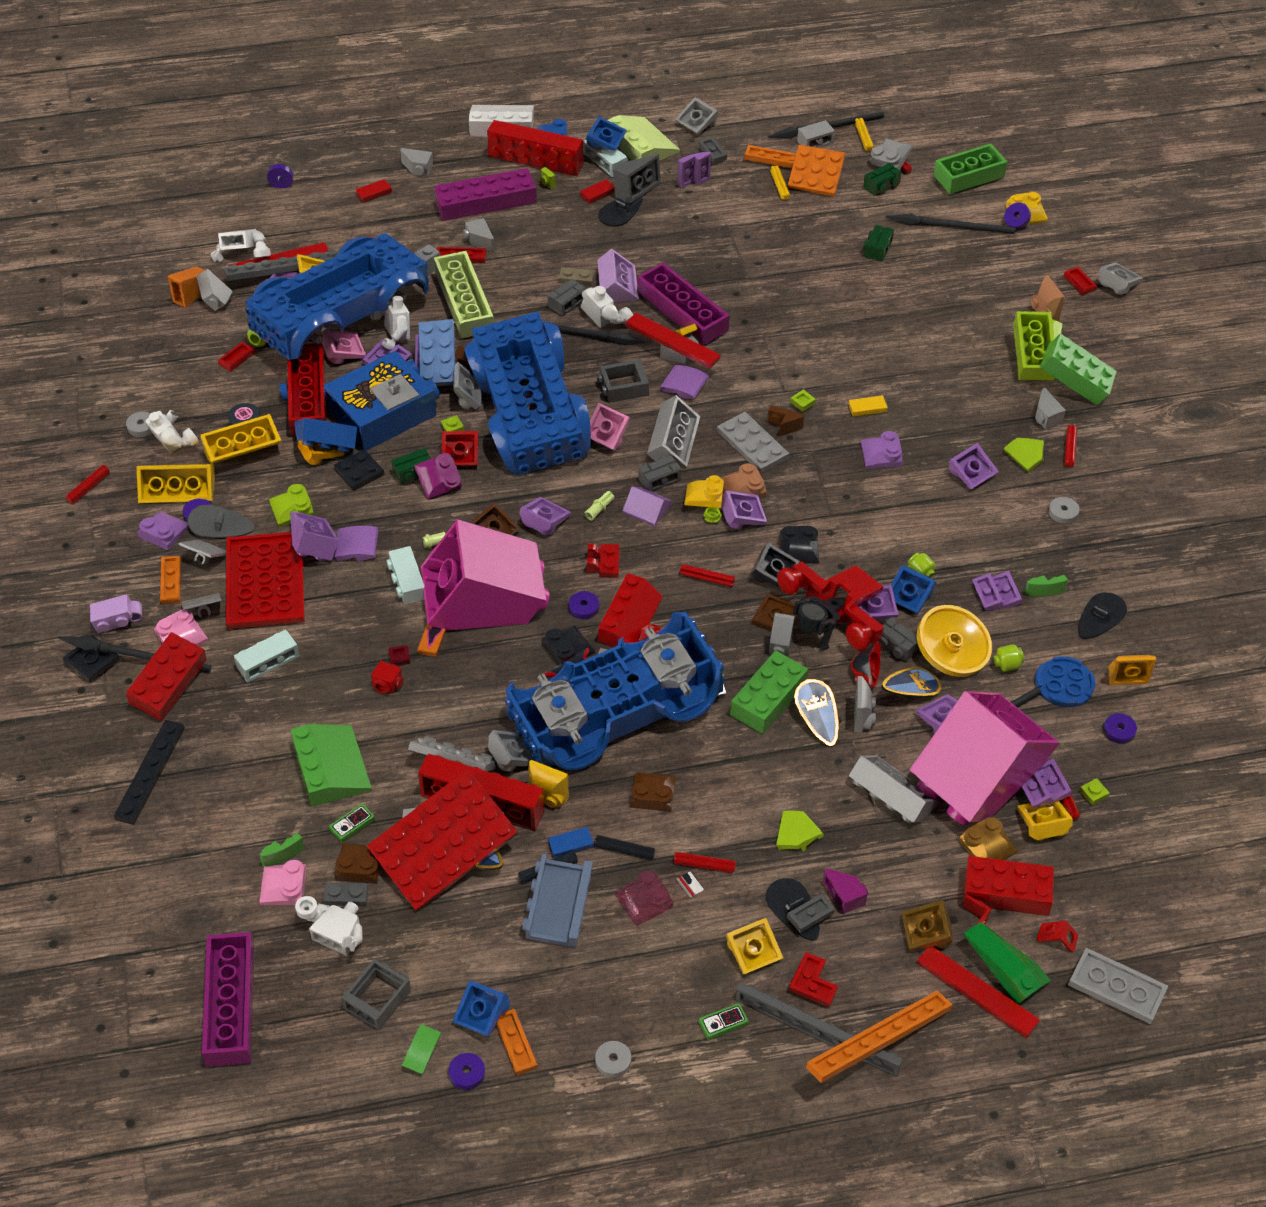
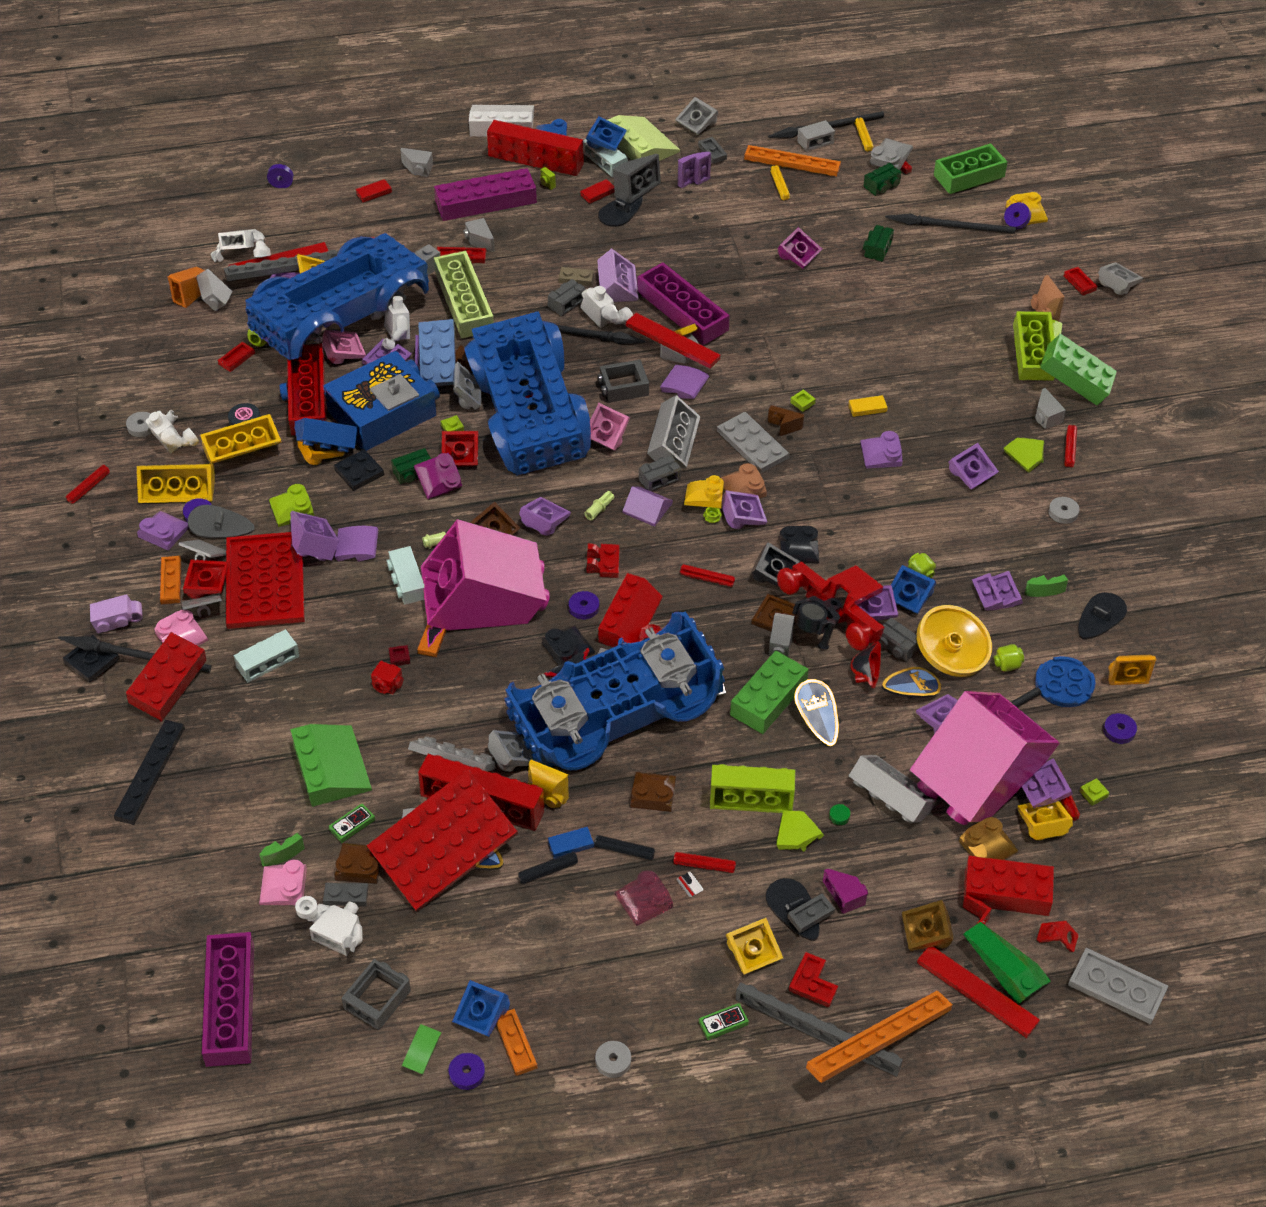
(204, 578): none -> red slope
(557, 902): sand blue panel -> none
(752, 788): none -> lime brick
(799, 248): none -> magenta slope
(816, 170): orange plate -> none
(839, 814): none -> green tile
(863, 706): light grey slope -> none

